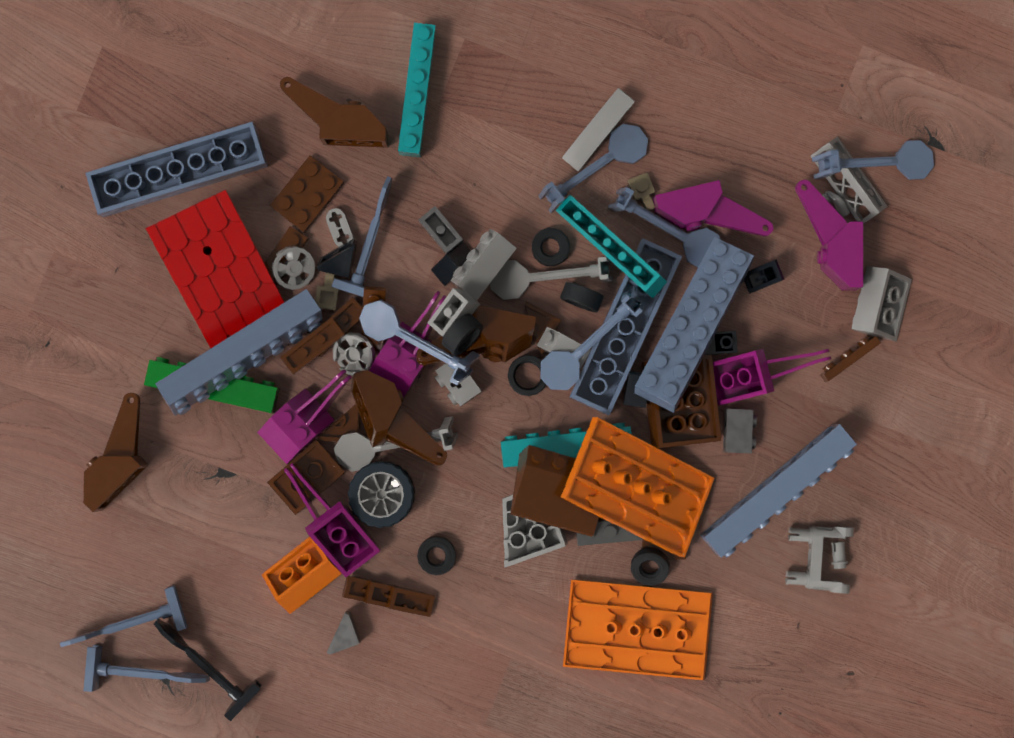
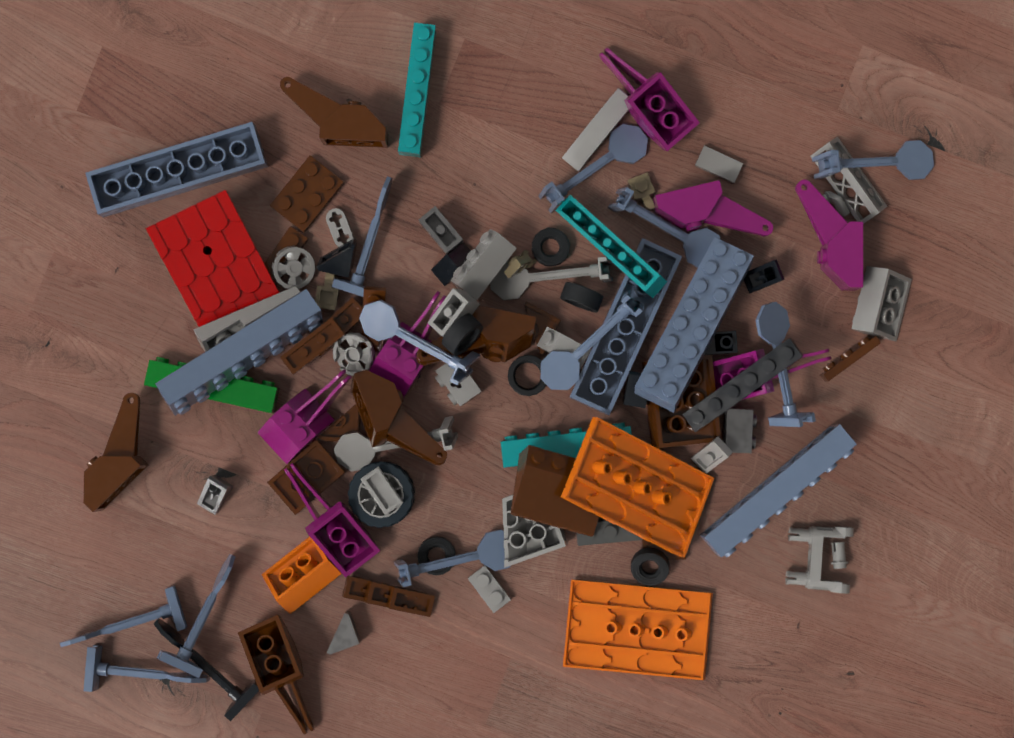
(182, 658): none -> sand blue piece
(214, 494): none -> flat silver slope
(222, 328): none -> light grey wedge
(276, 664): none -> reddish brown slope
(382, 490): none -> light grey tile
(489, 552): none -> sand blue piece
(489, 588): none -> light grey plate
(519, 263): none -> dark tan plate
(653, 104): none -> magenta slope
(711, 455): none -> light grey plate
(718, 164): none -> light grey tile
(743, 384): none -> black plate
(772, 327): none -> sand blue piece

